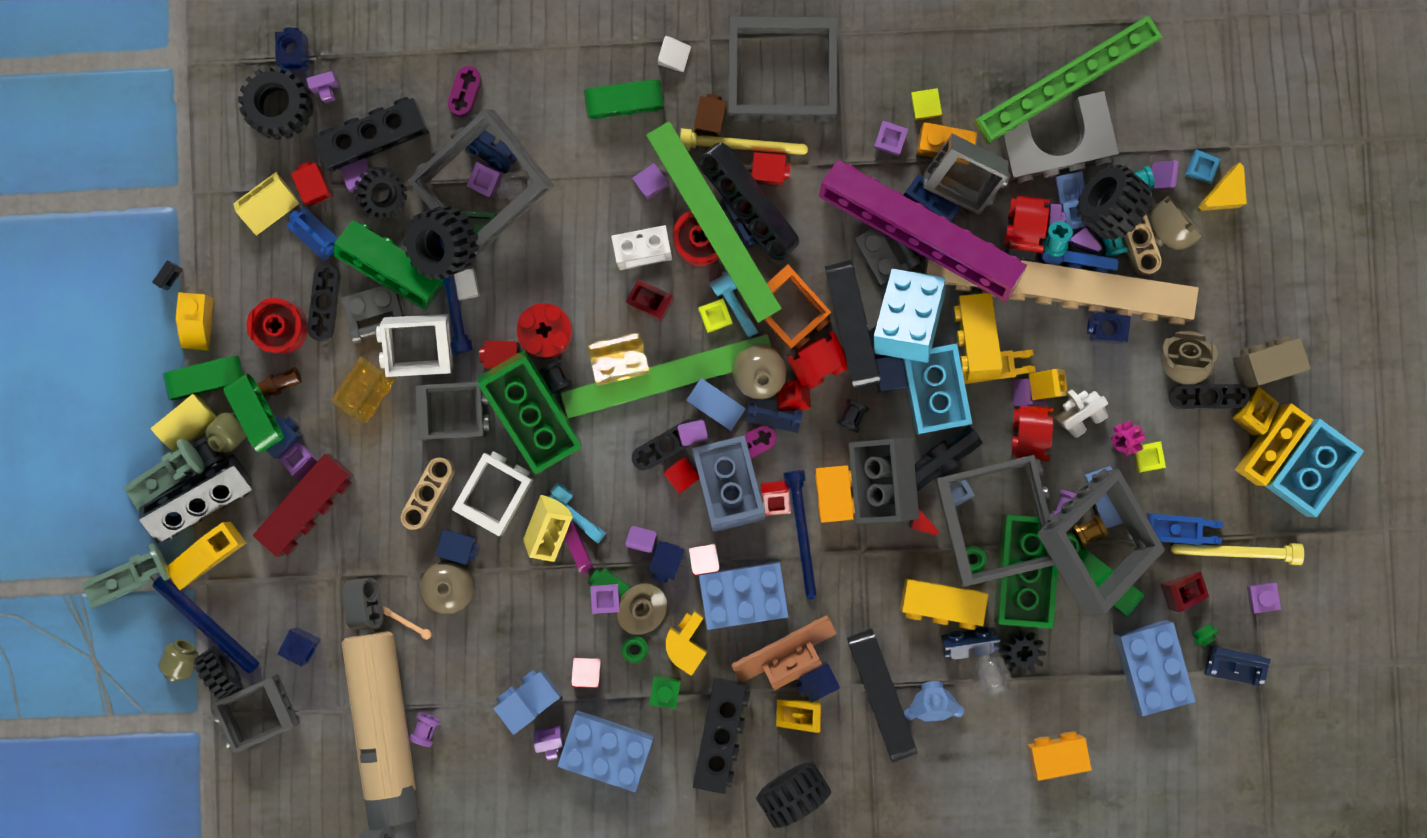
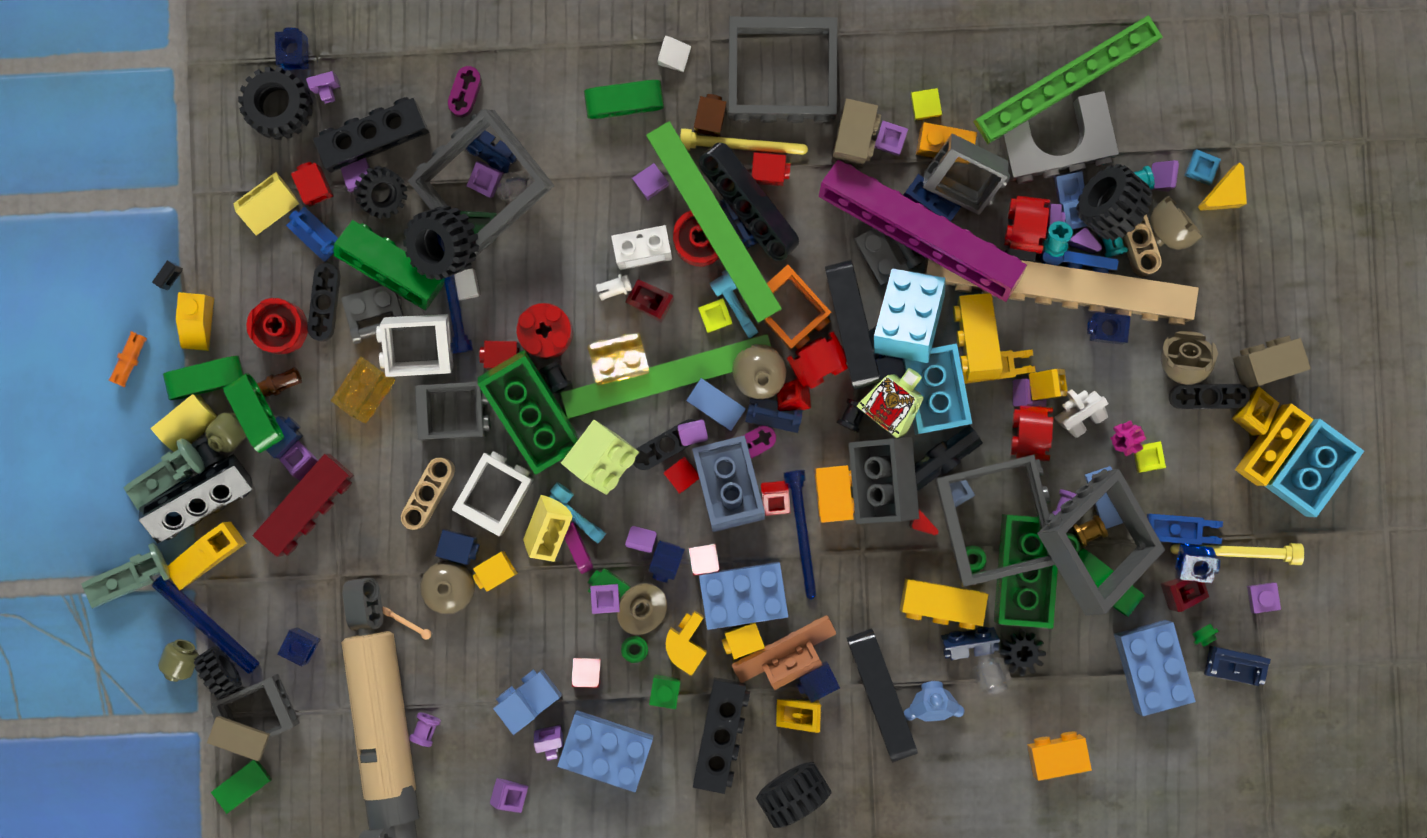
(127, 359): none -> orange pin
(238, 738): none -> dark tan tile
(241, 786): none -> green tile
(494, 571): none -> yellow brick
(508, 795): none -> medium lavender slope
(600, 457): none -> yellowish green brick
(615, 286): none -> white pin
(742, 640): none -> yellow brick
(854, 133): none -> dark tan brick
(894, 402): none -> torso
(1189, 555): none -> clear blue brick

